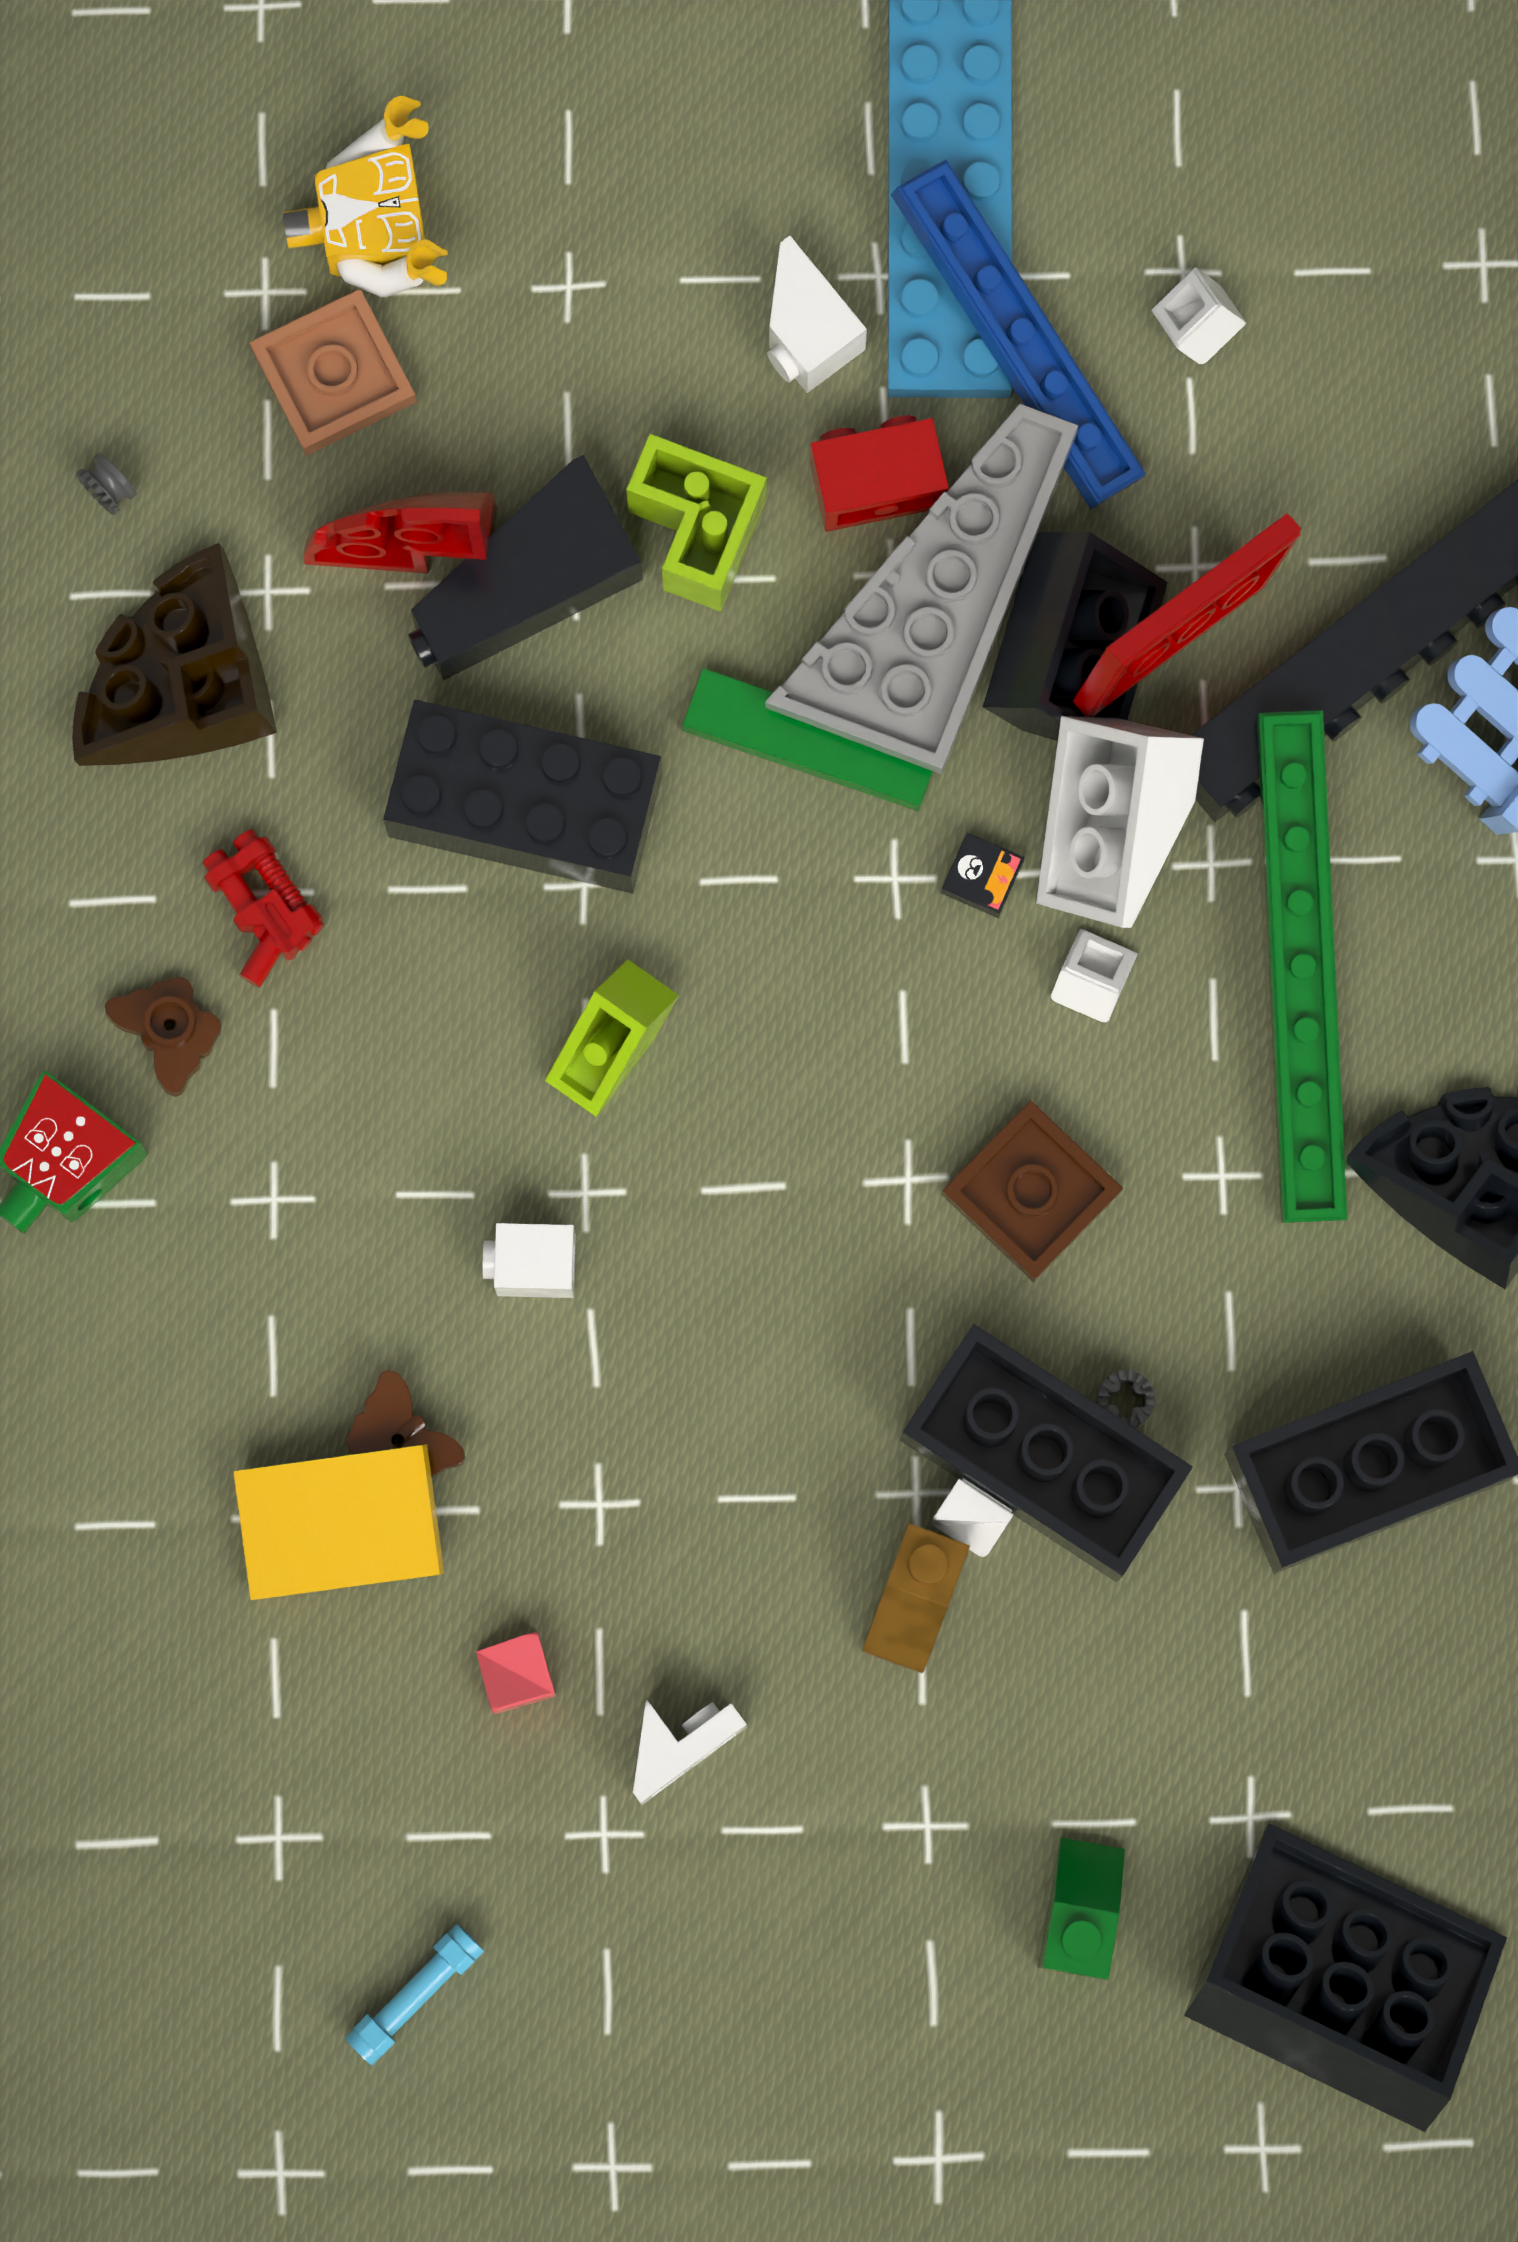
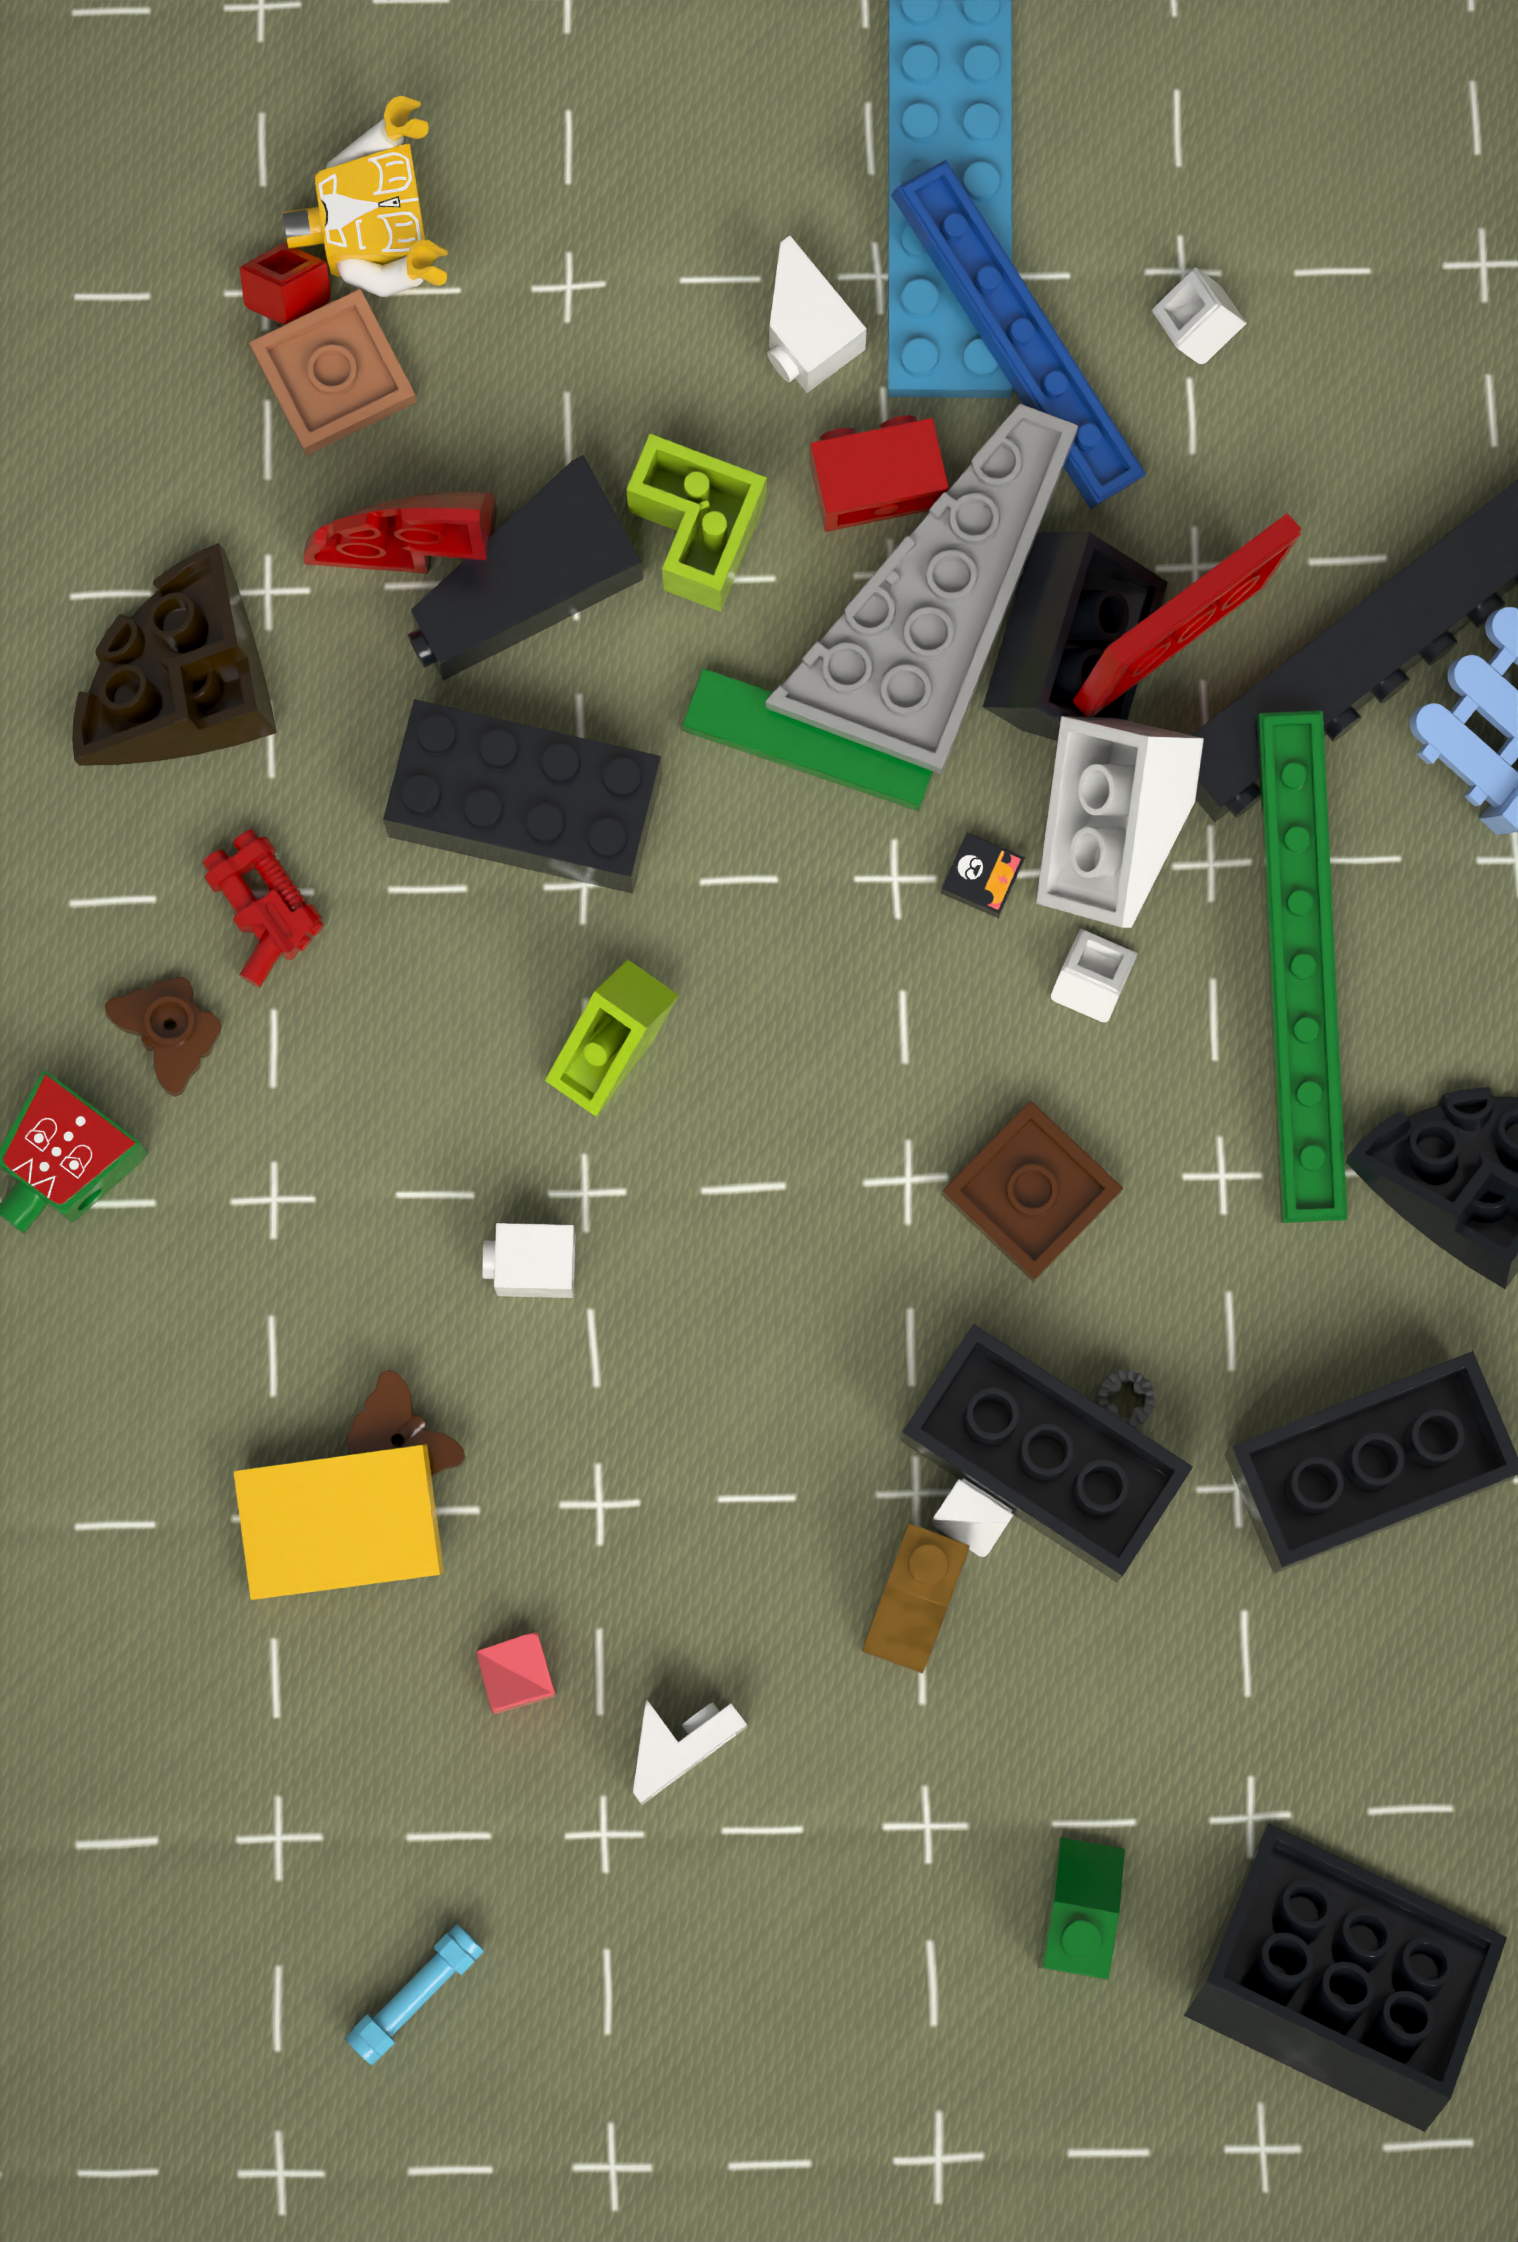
(107, 483): dark grey bush -> none
(285, 284): none -> red slope

